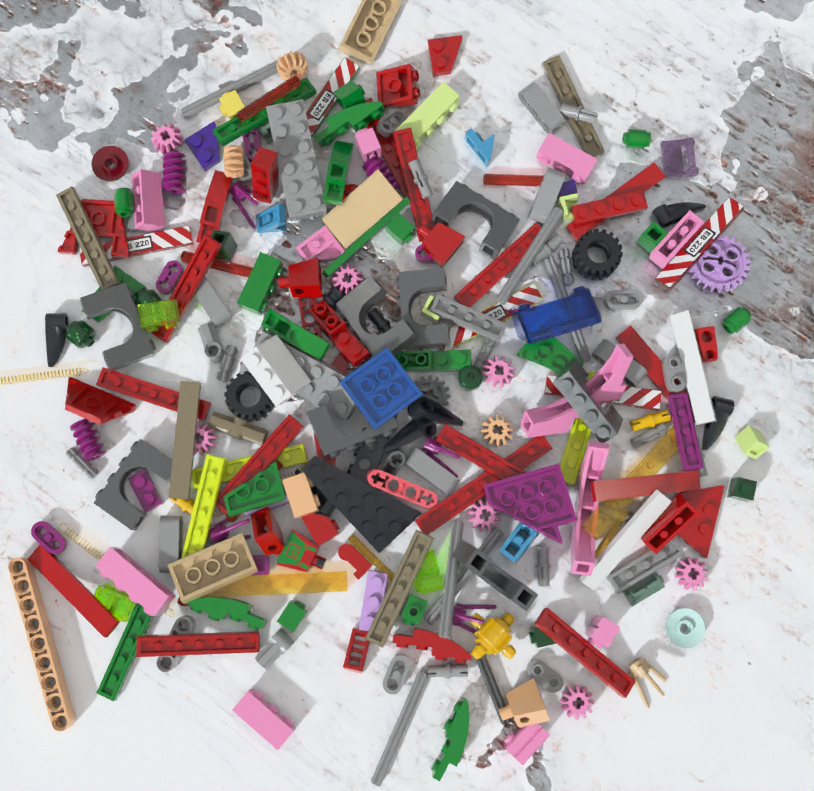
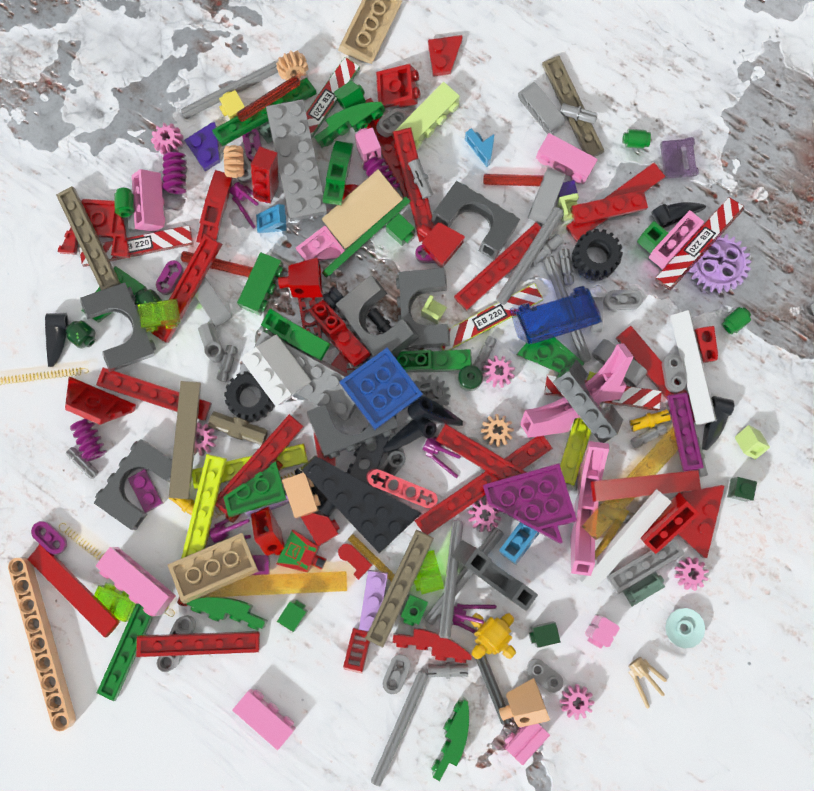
(104, 158): dark red dish -> none
(170, 541): light grey beam -> none
(229, 245): dark green brick -> none
(277, 645): light grey piece -> none
(340, 277): bright pink gear -> none
(431, 471): light grey beam -> none
(468, 318): light grey plate -> none
(543, 566): light grey axle -> none
(584, 652): red plate -> none

